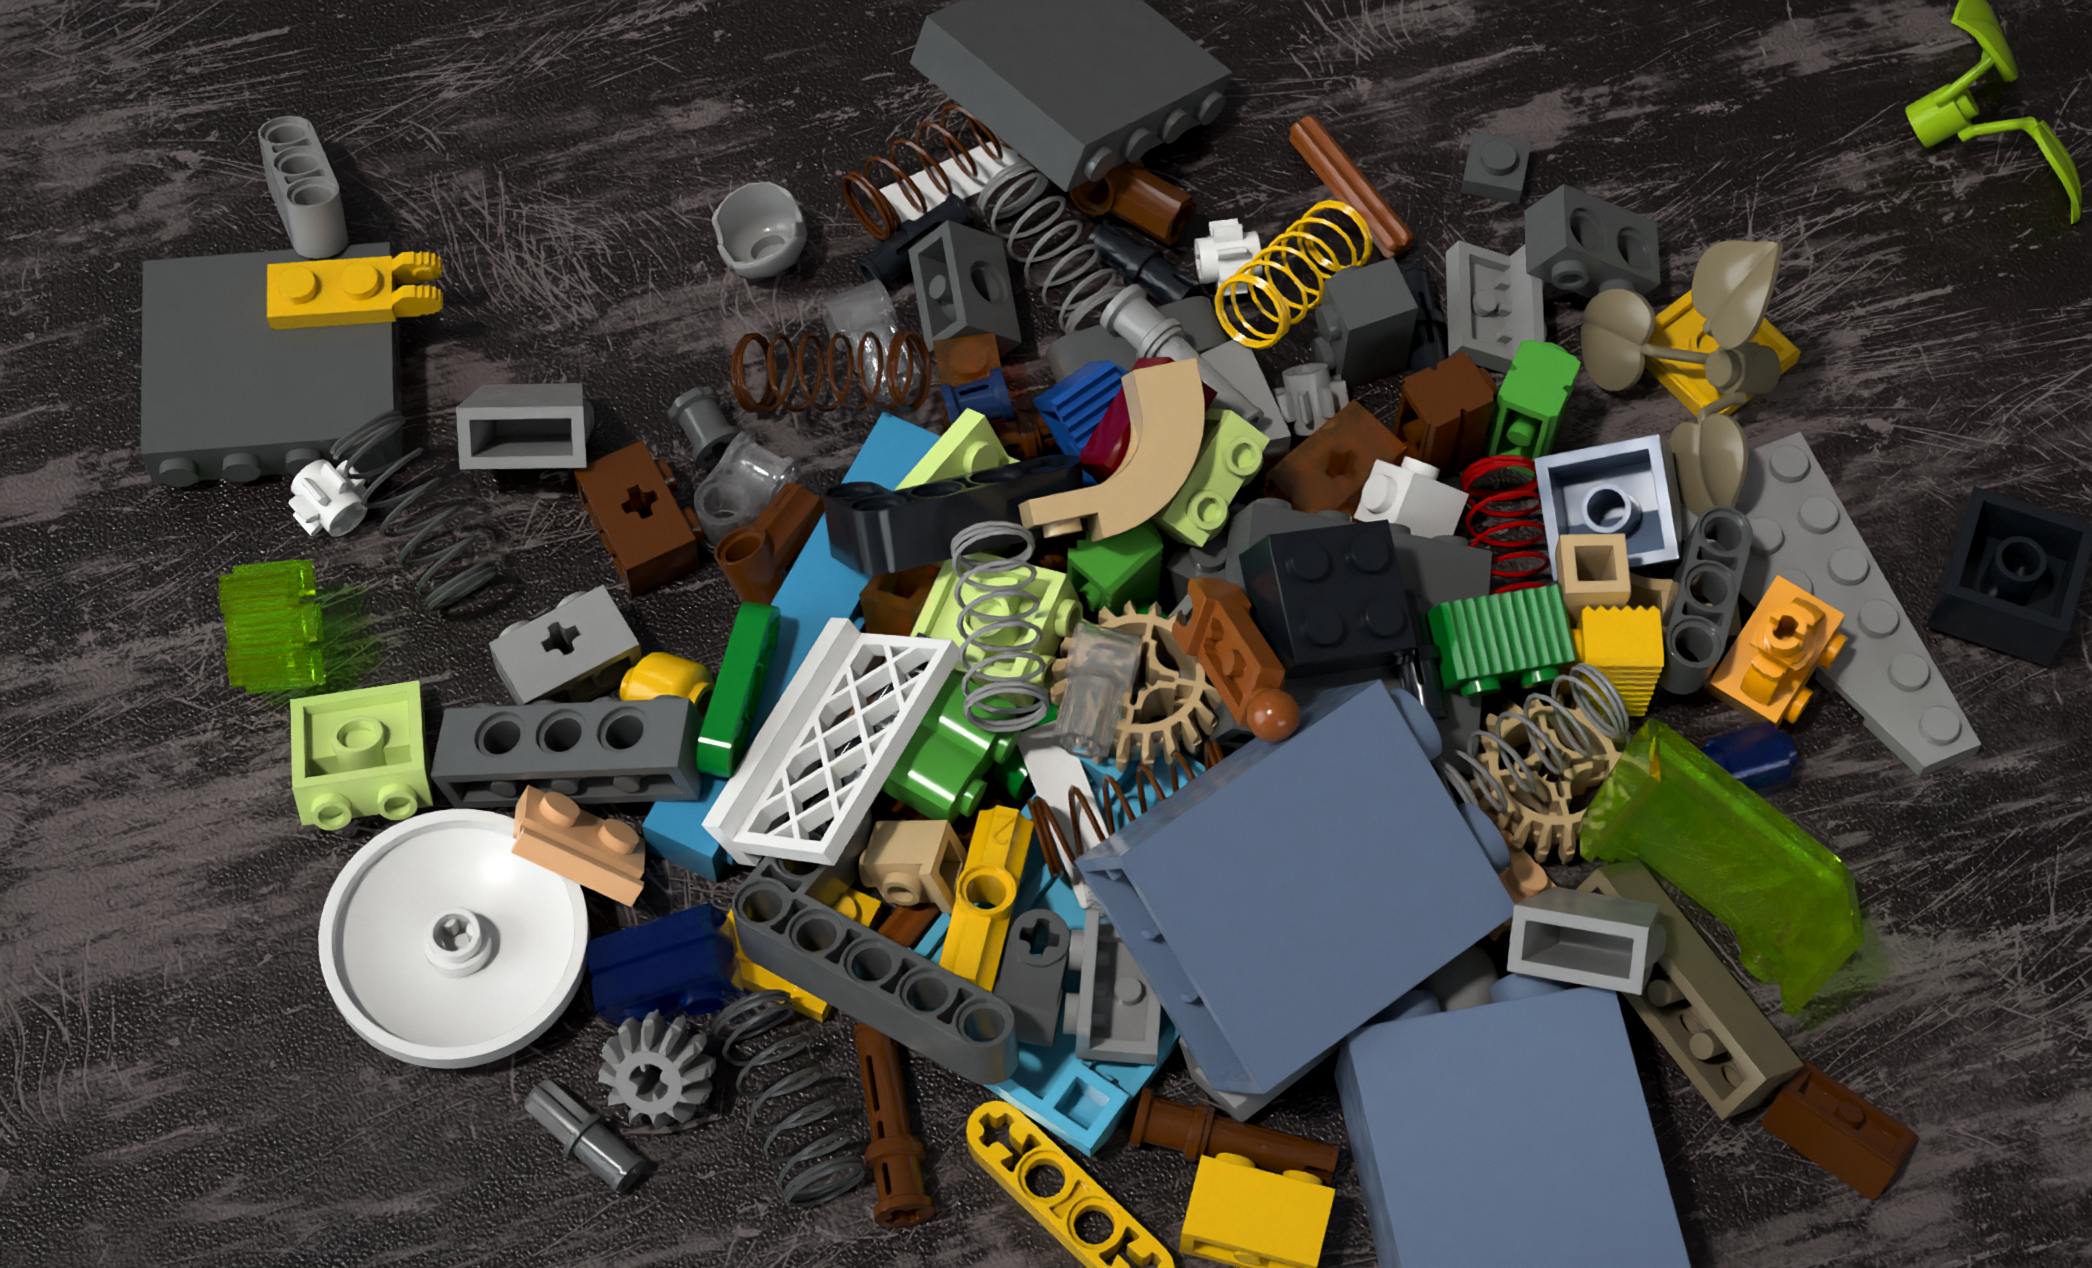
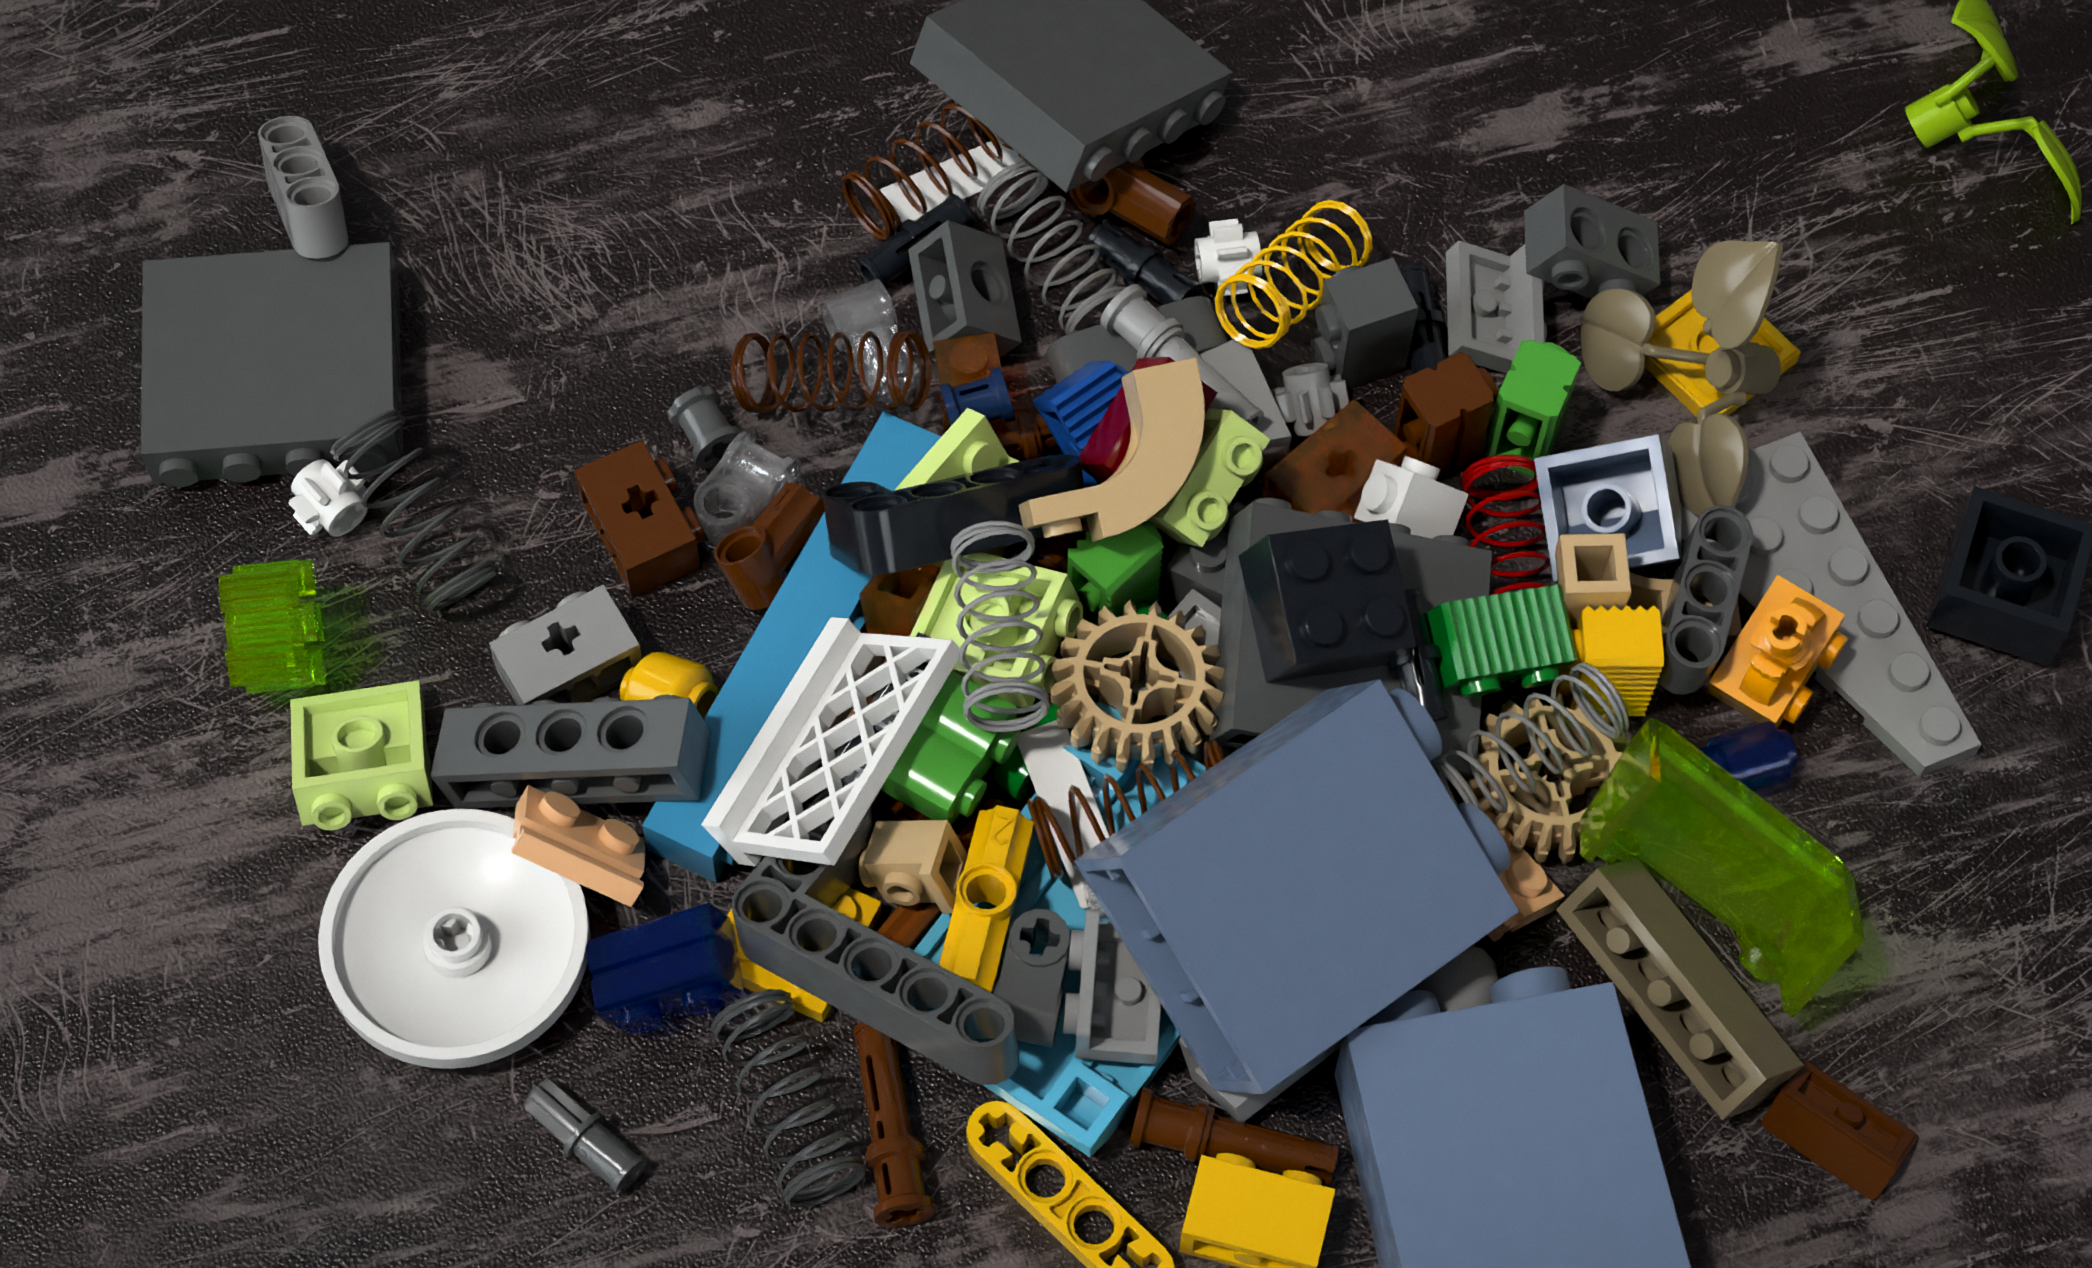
(352, 290): yellow hinge -> none
(524, 427): light grey torso -> none
(645, 1091): light grey gear -> none
(738, 689): green beam -> none
(759, 230): light grey hair -> none
(1098, 672): clear piece -> none
(1237, 659): dark orange plate -> none
(1350, 185): dark orange axle -> none
(1496, 167): dark grey plate -> none
(1586, 939): light grey torso -> none

